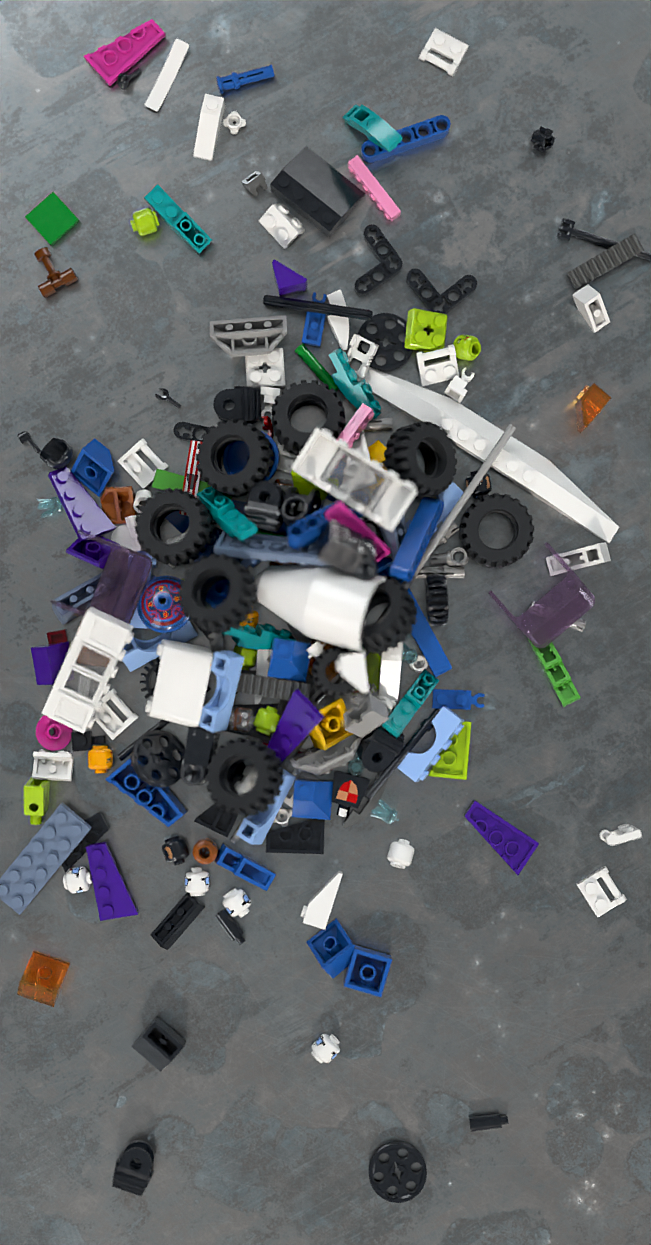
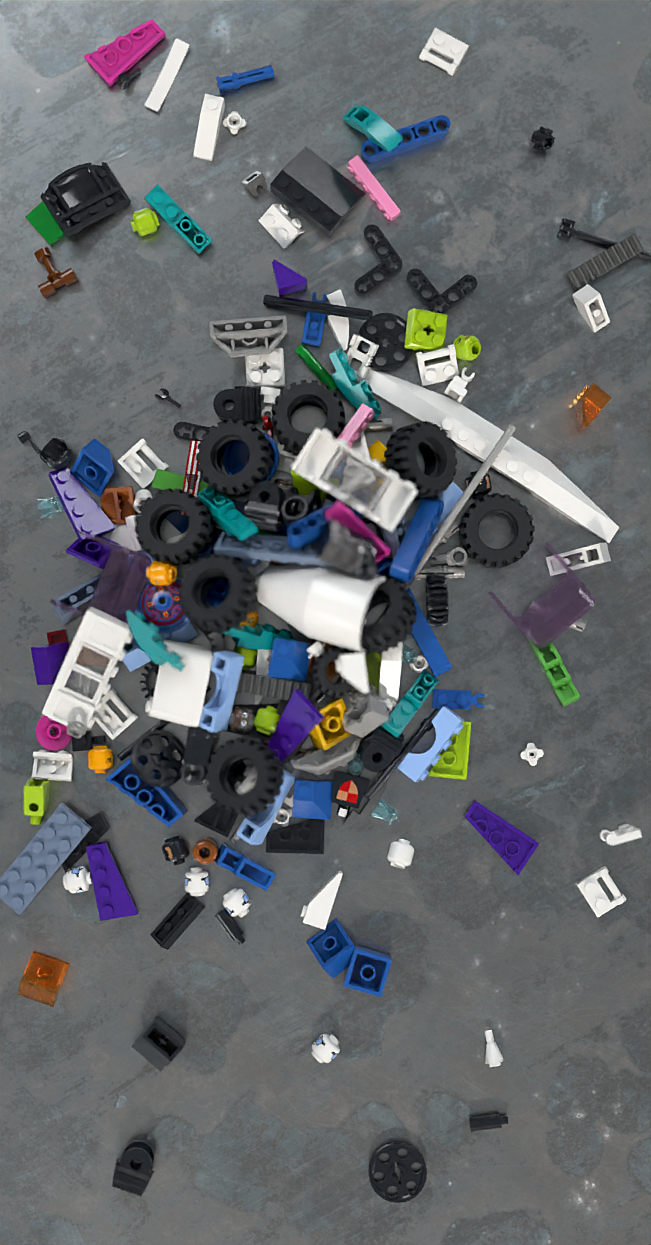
(76, 729): none -> light grey plate
(83, 196): none -> black slope
(150, 641): none -> teal slope
(161, 573): none -> light orange head
(493, 1054): none -> white cone
(532, 759): none -> white plate

